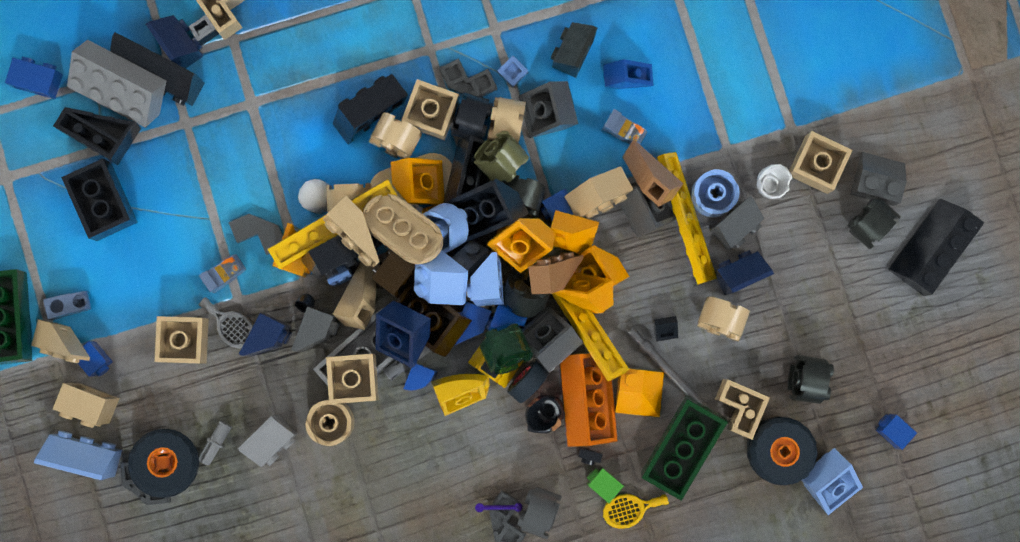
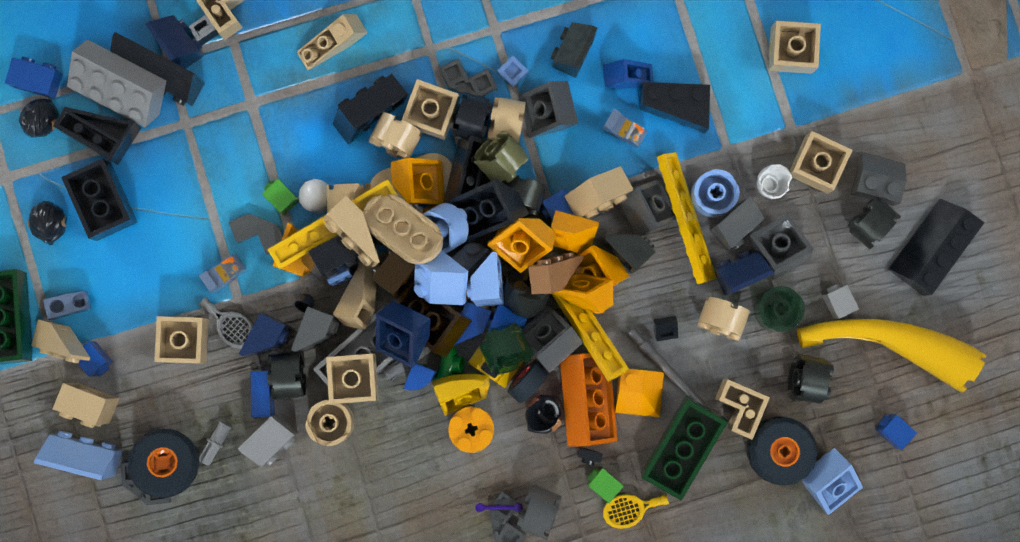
(38, 117): none -> black hair
(47, 222): none -> black hair
(261, 398): none -> blue brick
(280, 196): none -> bright green brick
(287, 375): none -> pearl dark grey brick
(332, 40): none -> tan slope
(451, 364): none -> green piece
(466, 441): none -> light orange brick
(630, 249): none -> pearl dark grey slope
(651, 175): medium nougat slope -> none
(678, 102): none -> black wedge
(780, 296): none -> clear green brick
(782, 245): none -> dark grey slope
(794, 47): none -> tan brick
(840, 301): none -> light grey brick
(933, 351): none -> yellow brick

